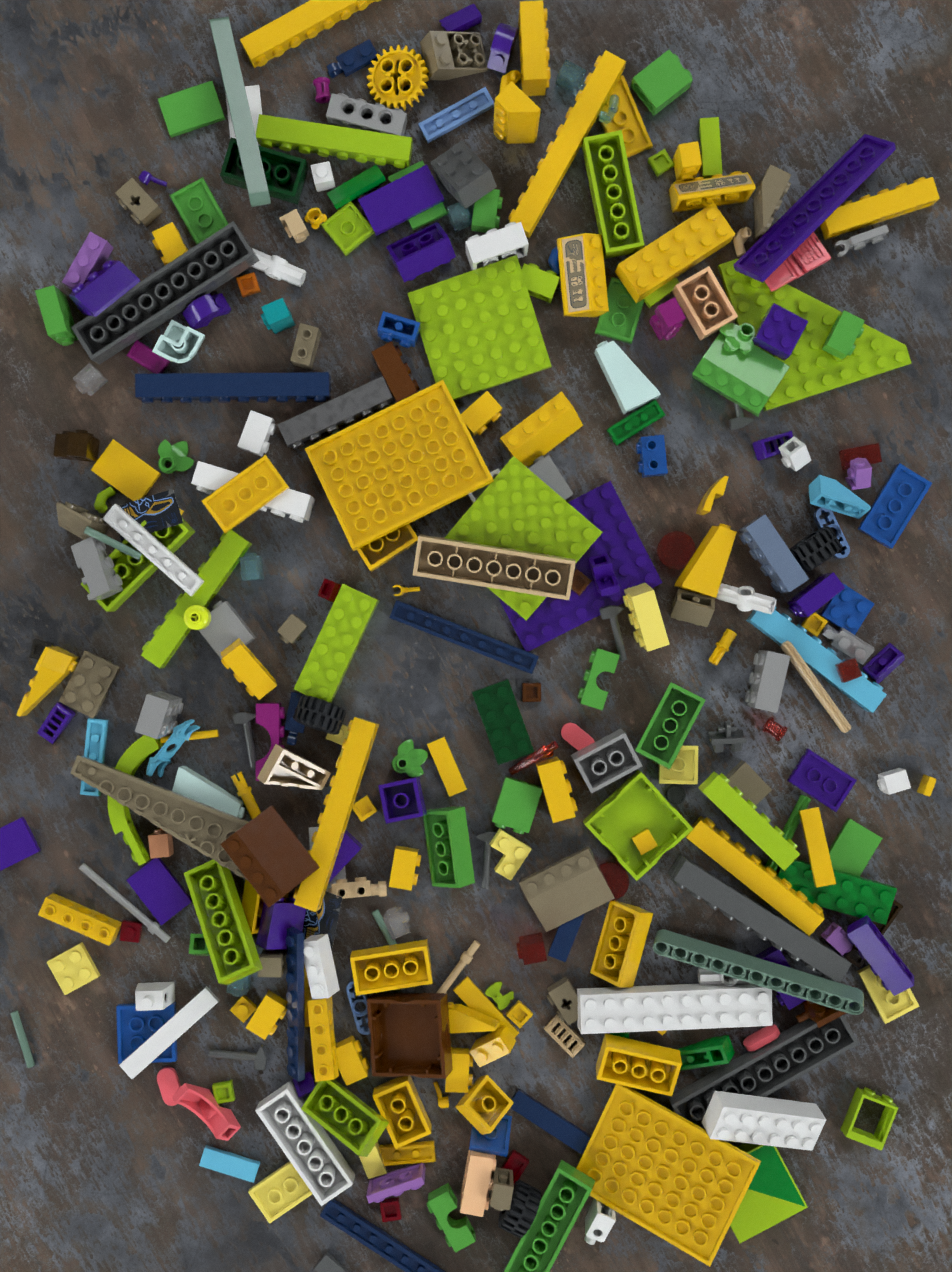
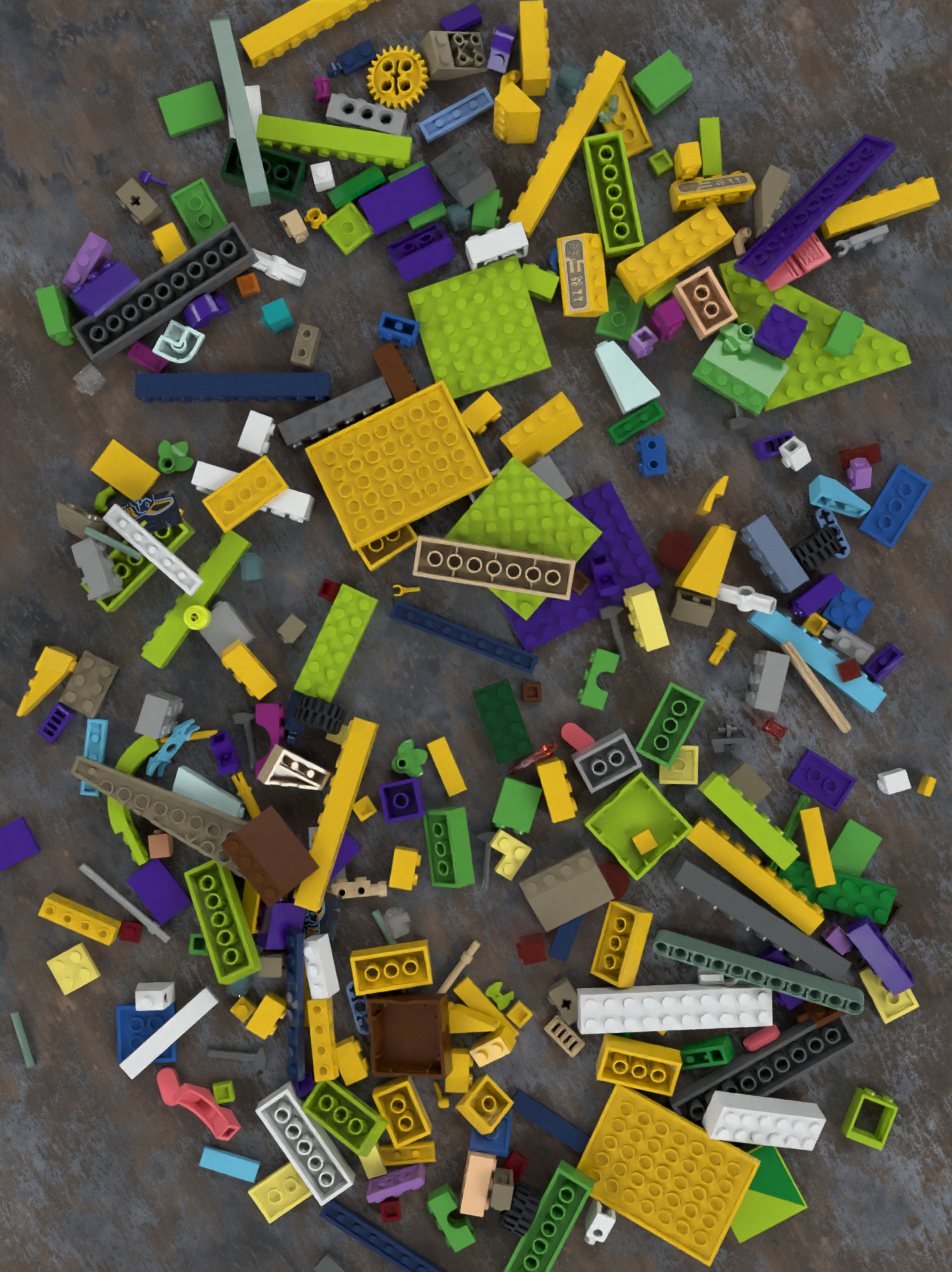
(76, 446): dark brown brick -> none
(225, 752): none -> dark purple brick
(644, 345): none -> medium lavender brick

